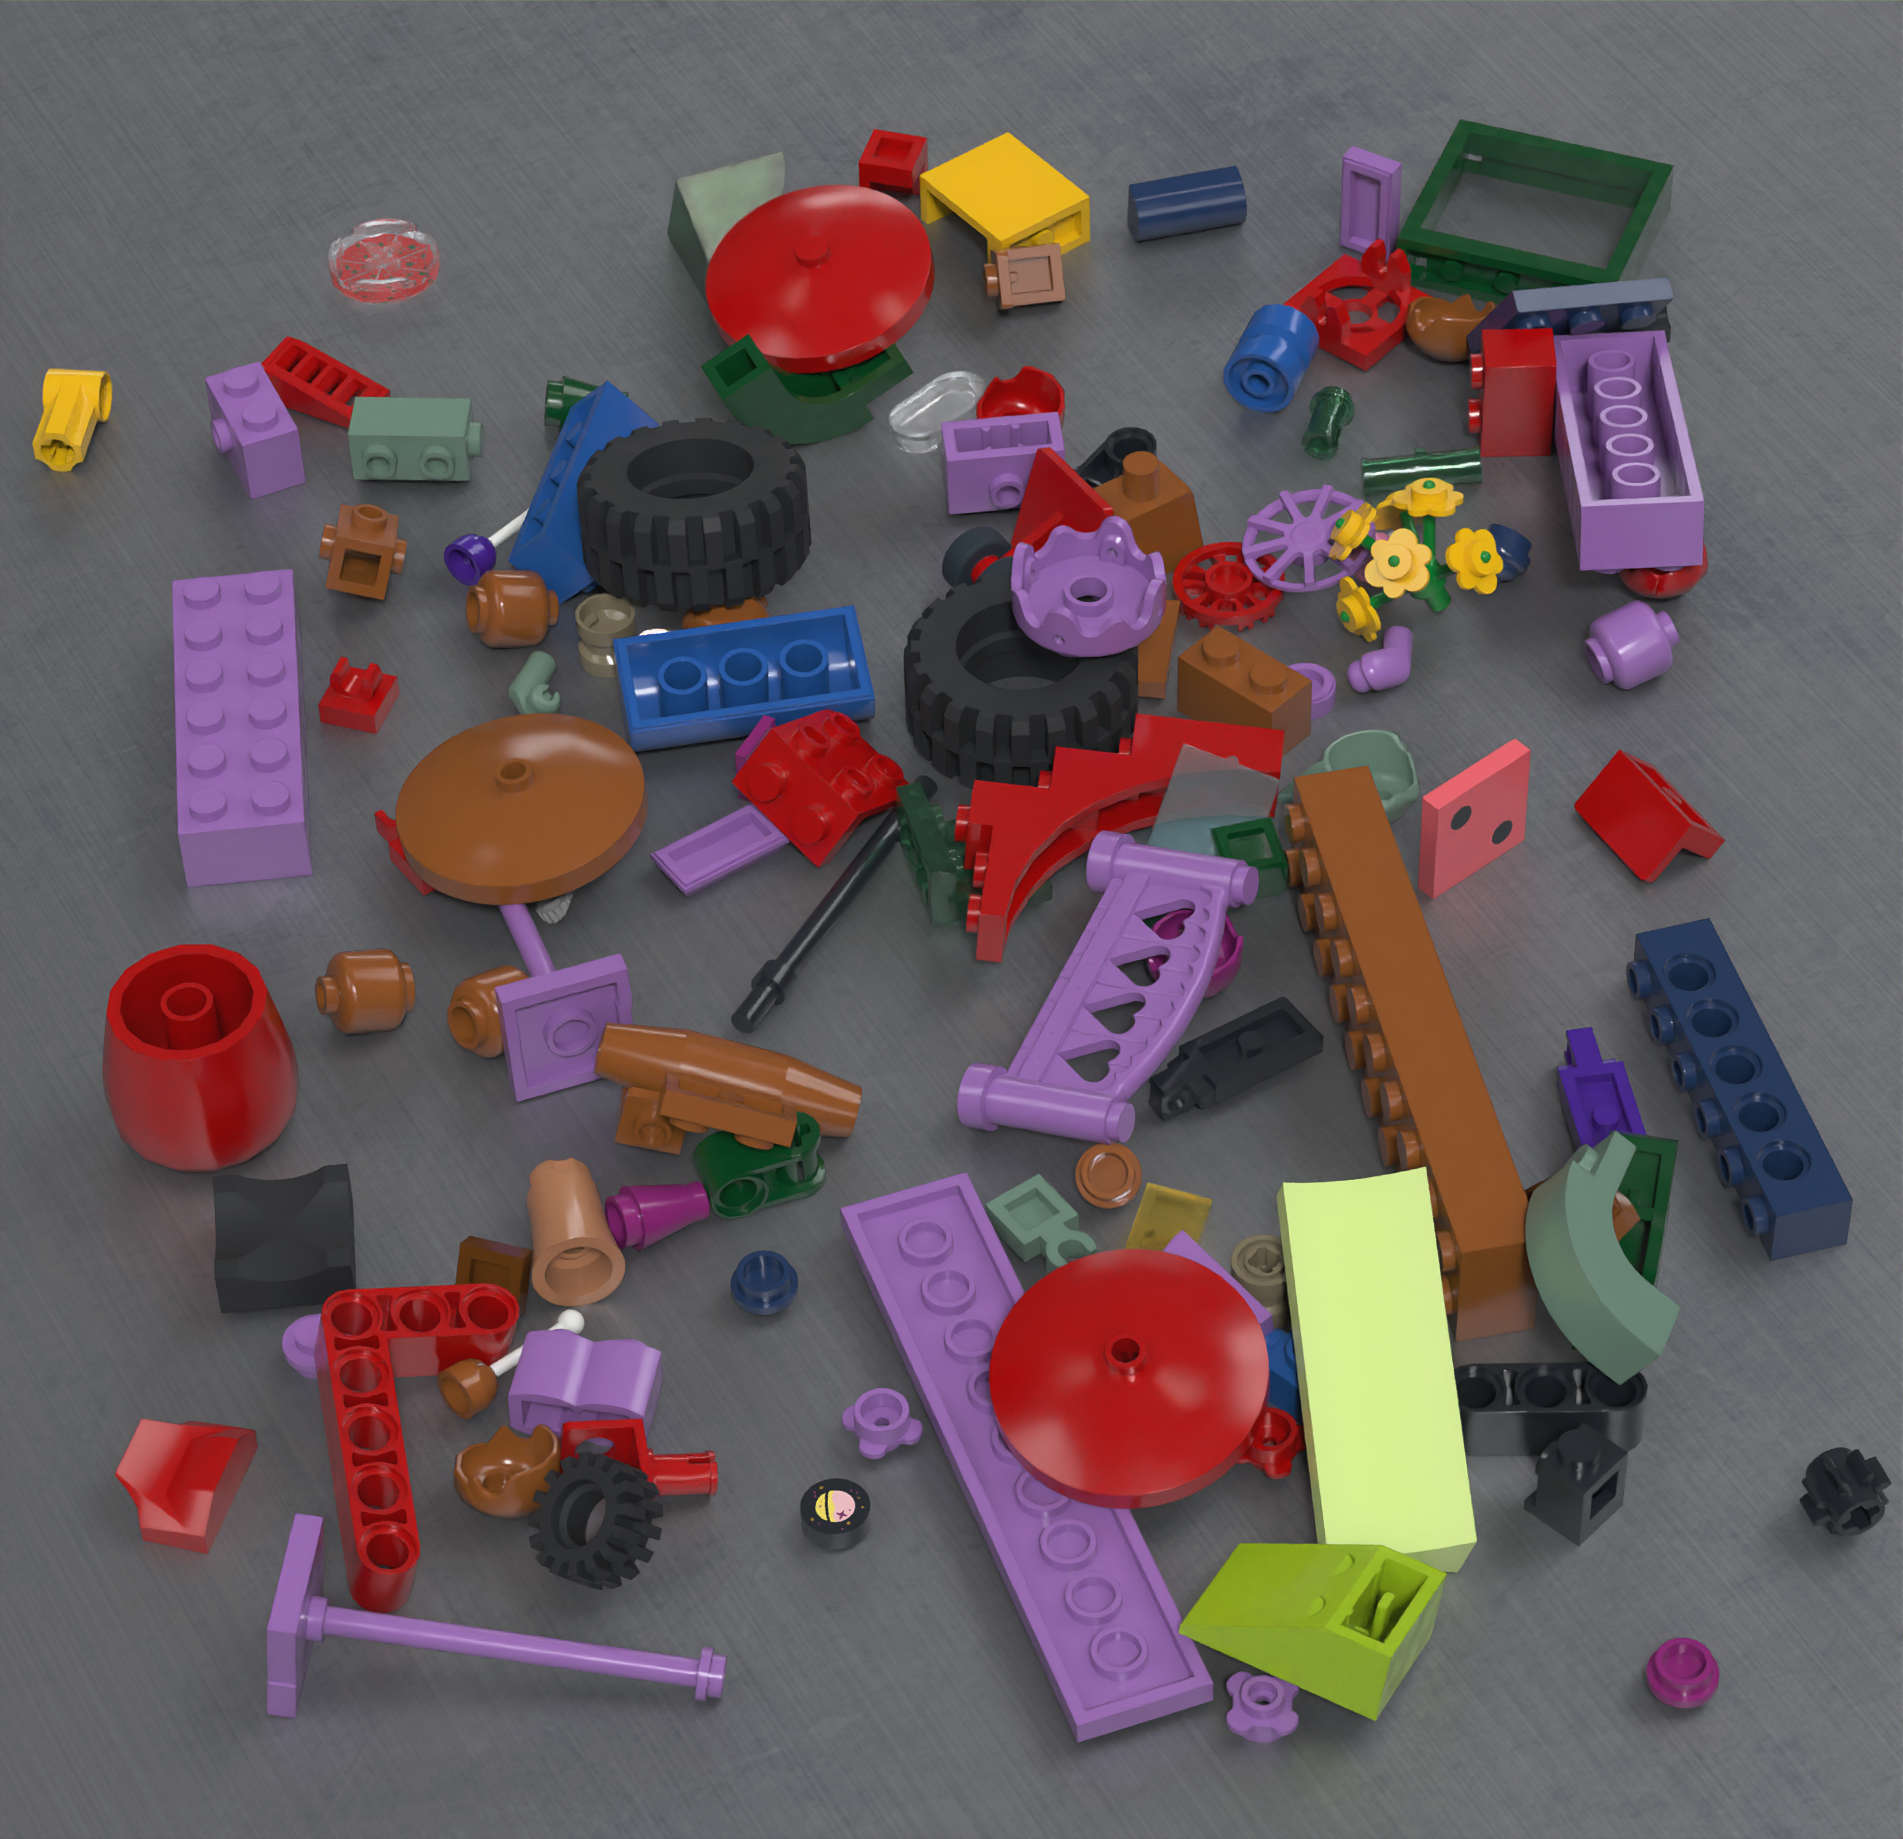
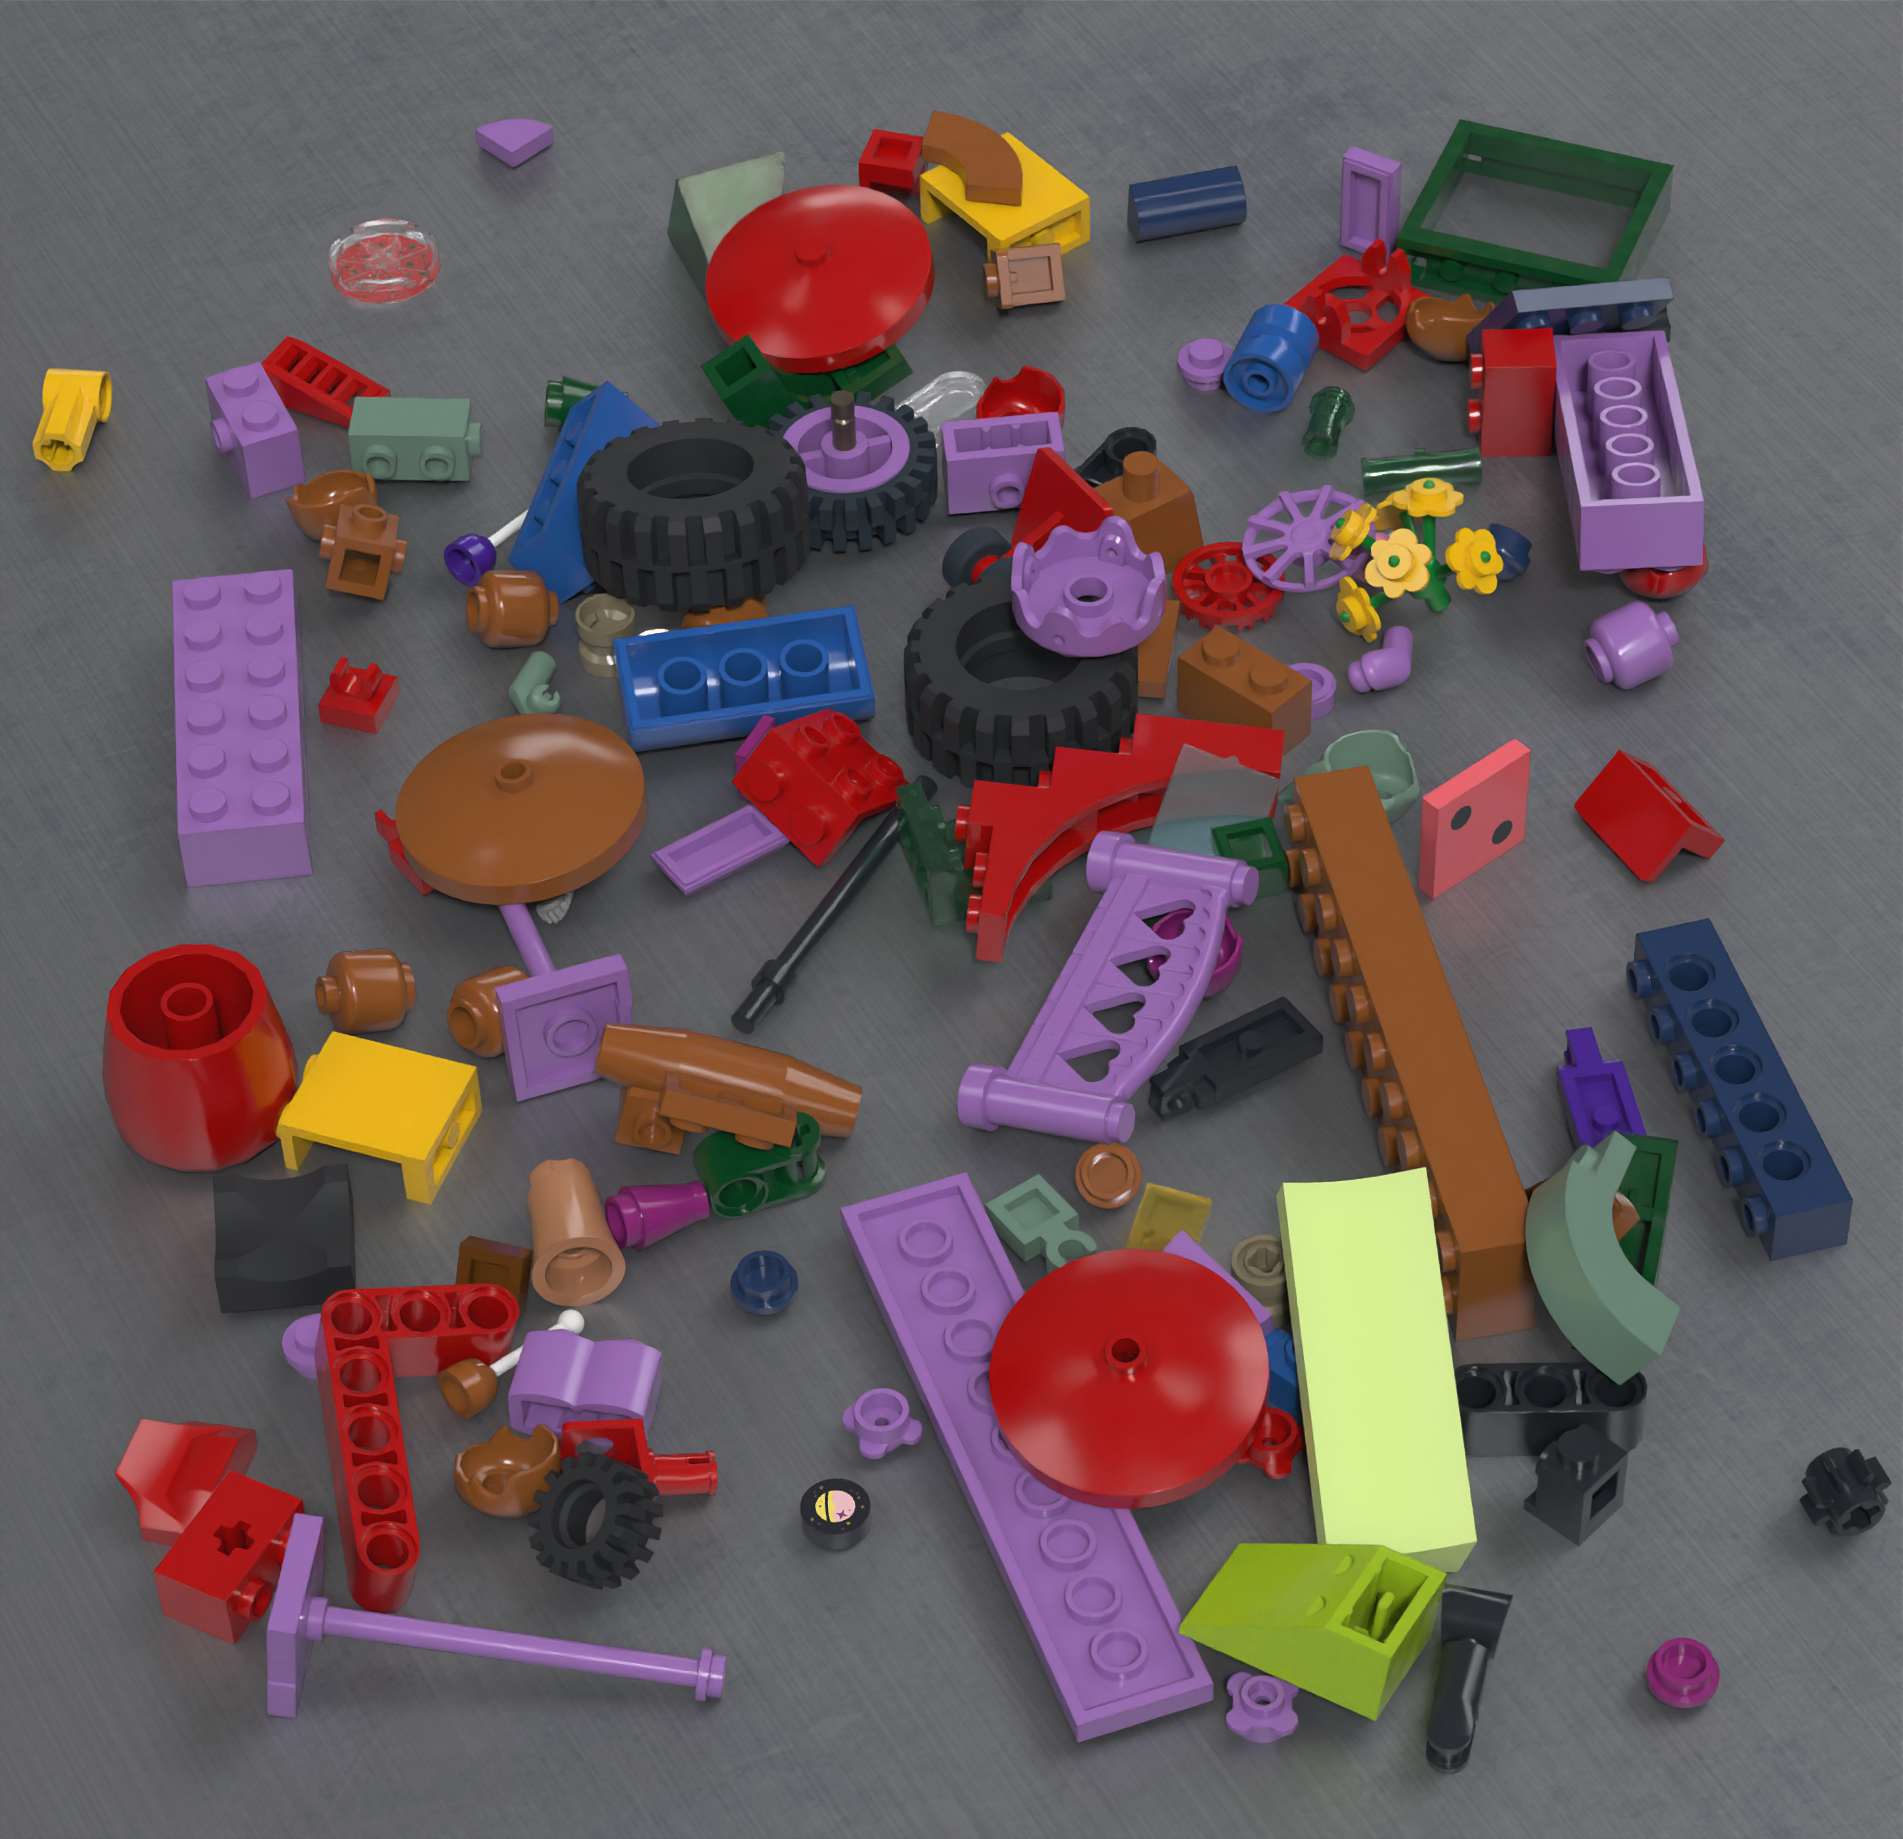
(228, 1558): none -> red brick
(321, 499): none -> dark orange hair
(385, 1107): none -> yellow panel
(514, 139): none -> medium lavender tile
(862, 466): none -> wheel
(978, 157): none -> dark orange tile
(1203, 363): none -> medium lavender plate
(1469, 1637): none -> black piece

